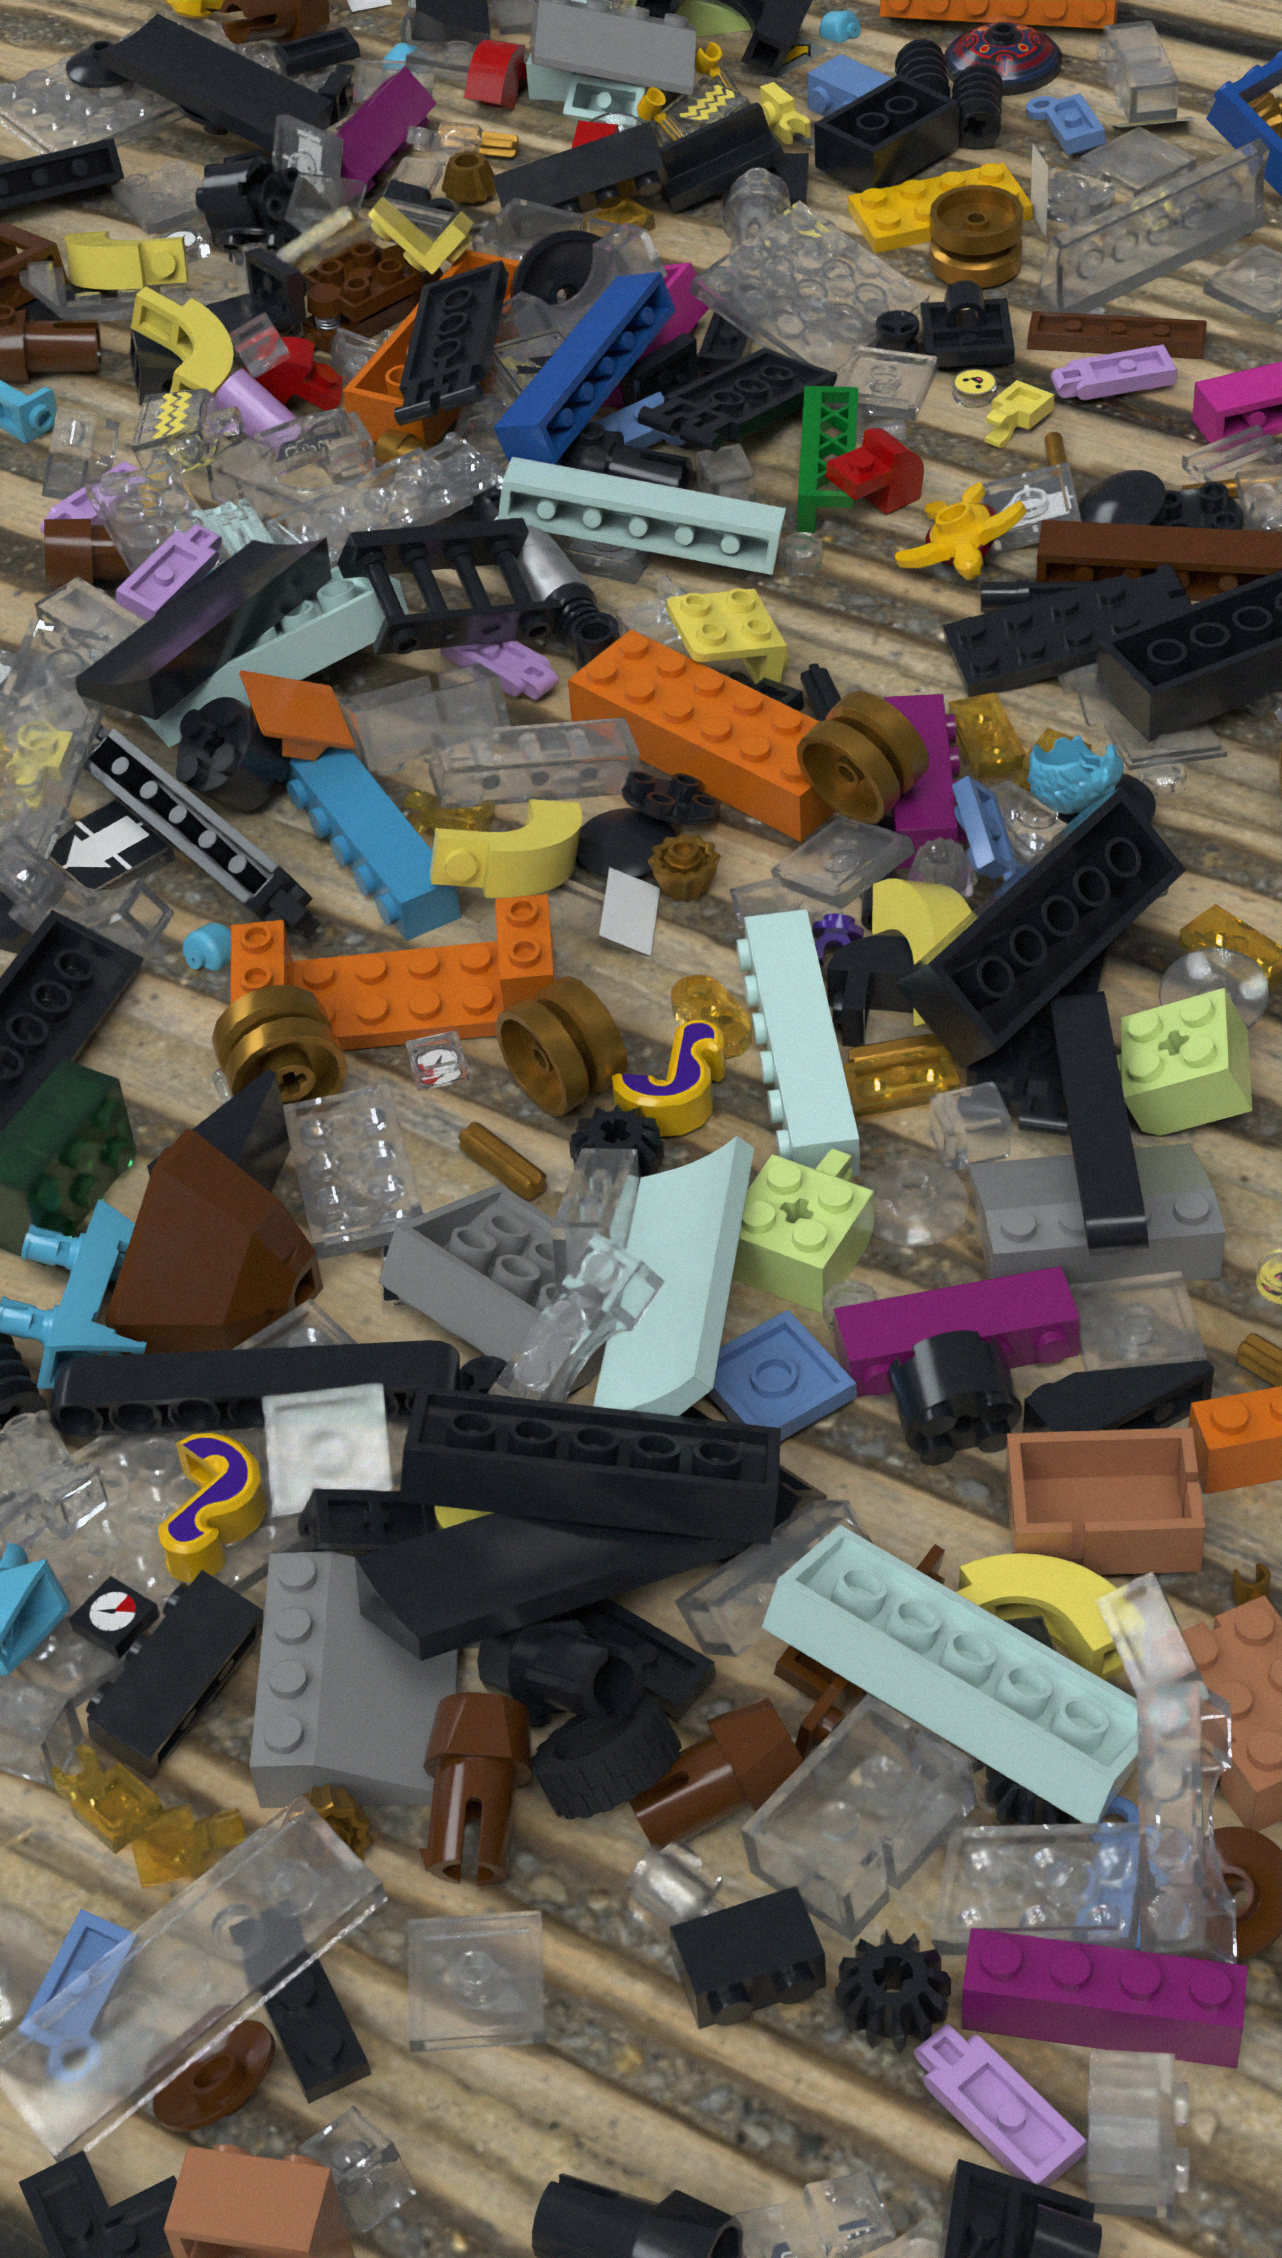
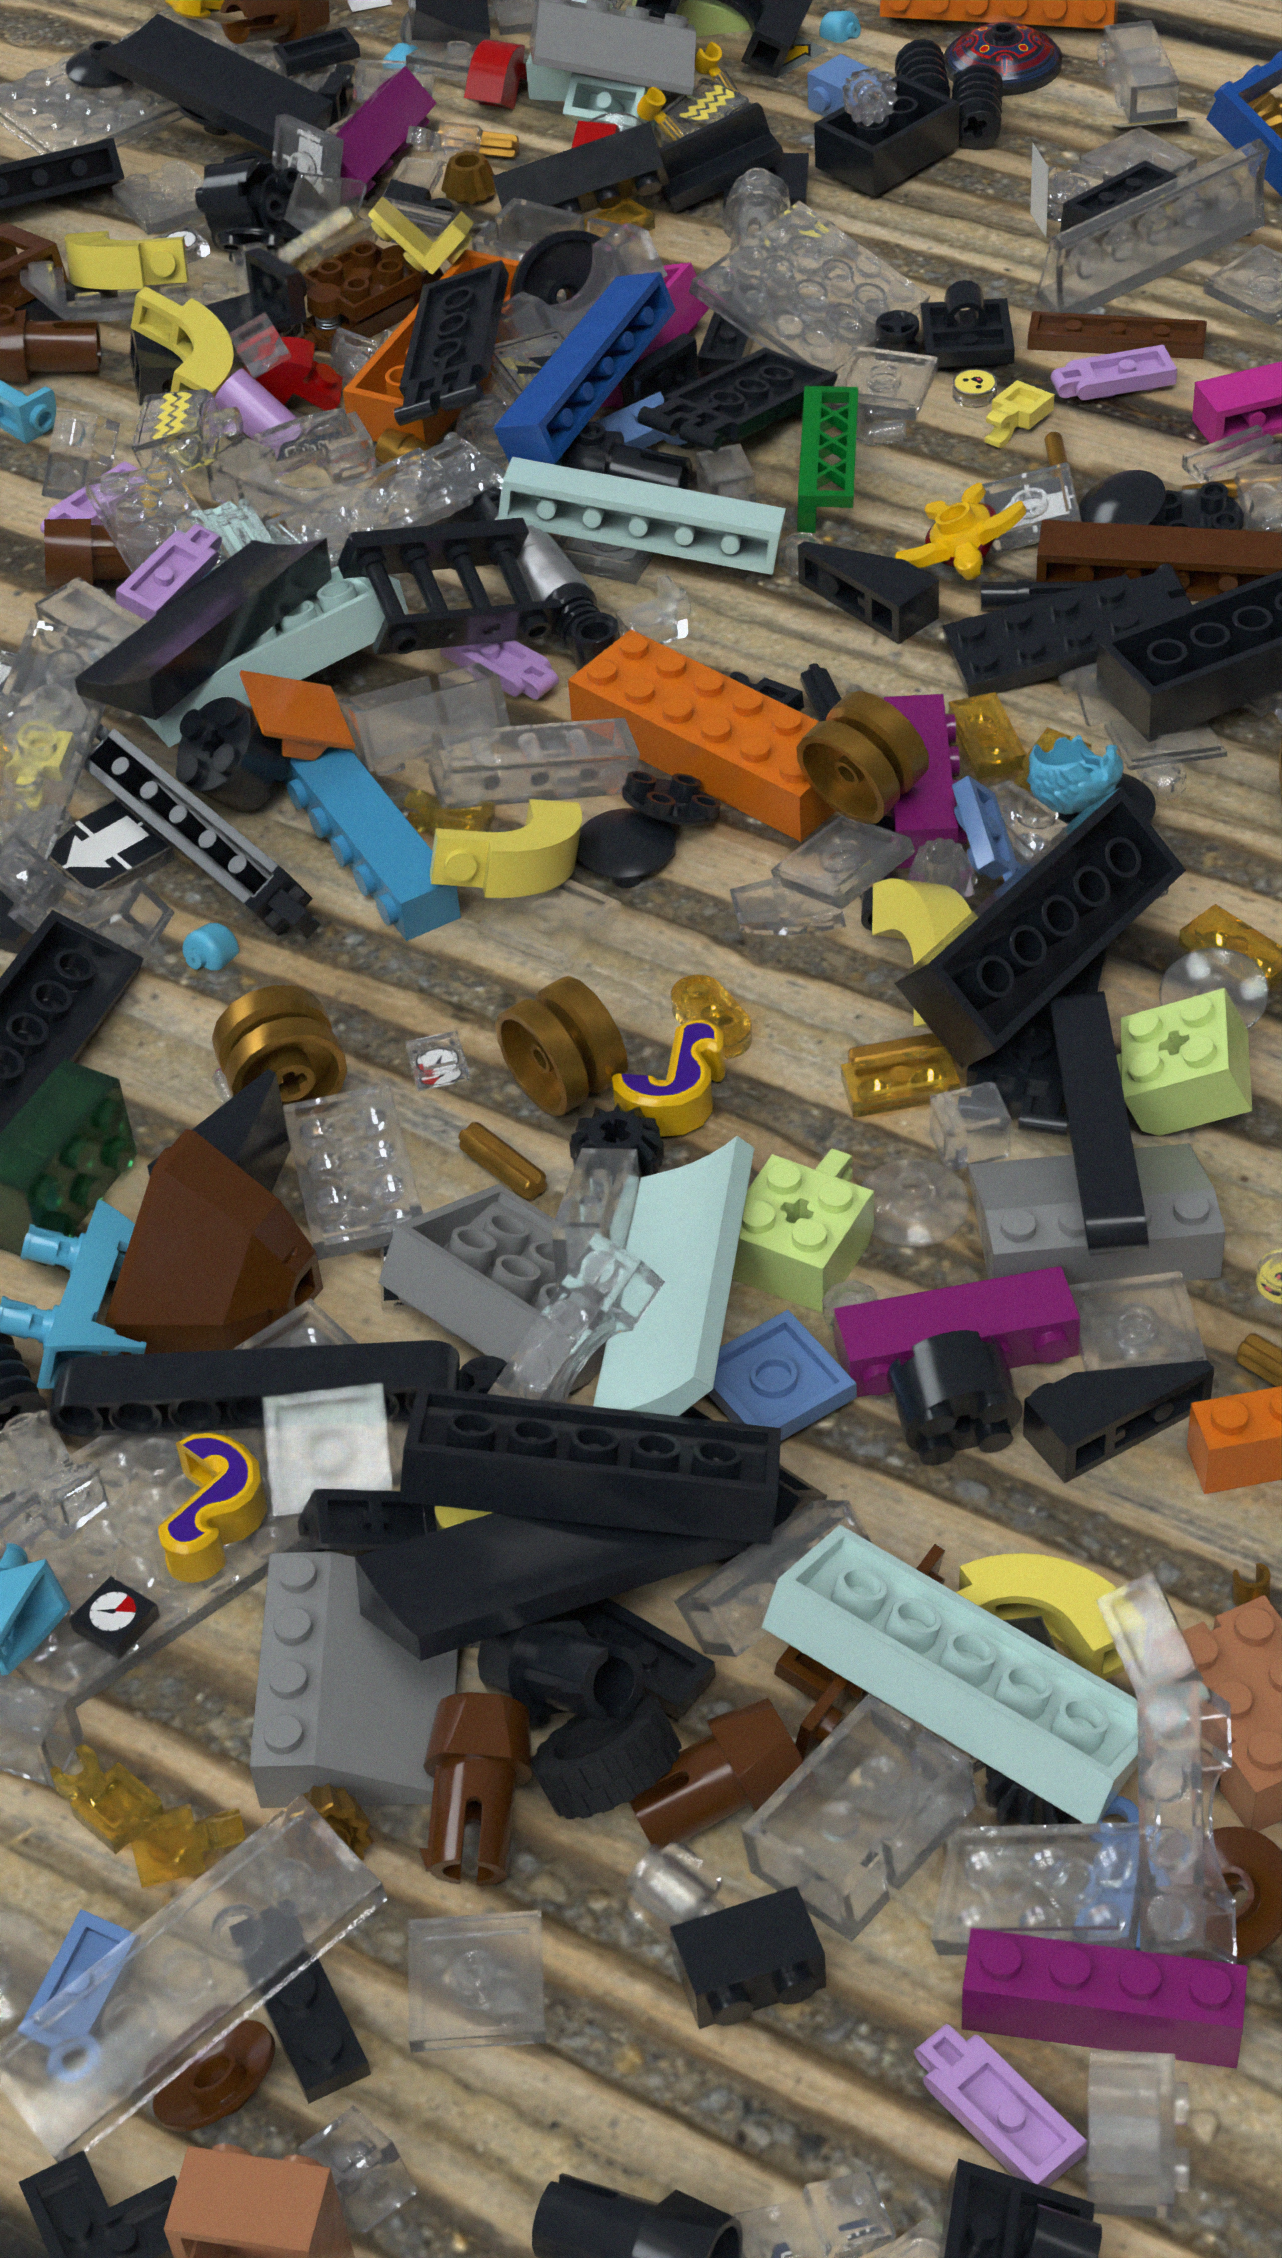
(174, 1673): black brick -> none
(413, 991): orange plate -> none
(629, 911): white sticker -> none
(684, 866): pearl gold piece -> none
(730, 627): light yellow bracket -> none
(781, 113): light yellow plate -> none
(798, 1039): light aqua brick -> none
(834, 931): dark purple plate -> none
(863, 980): black brick -> none
(871, 587): none -> black slope
(879, 471): red brick -> none
(880, 98): none -> clear piece
(892, 2014): black gear -> none
(901, 213): yellow plate -> none
(976, 235): pearl gold wheel -> none
(1069, 121): medium blue hinge -> none
(1107, 1499): nougat piece -> none
(1113, 192): none -> black panel

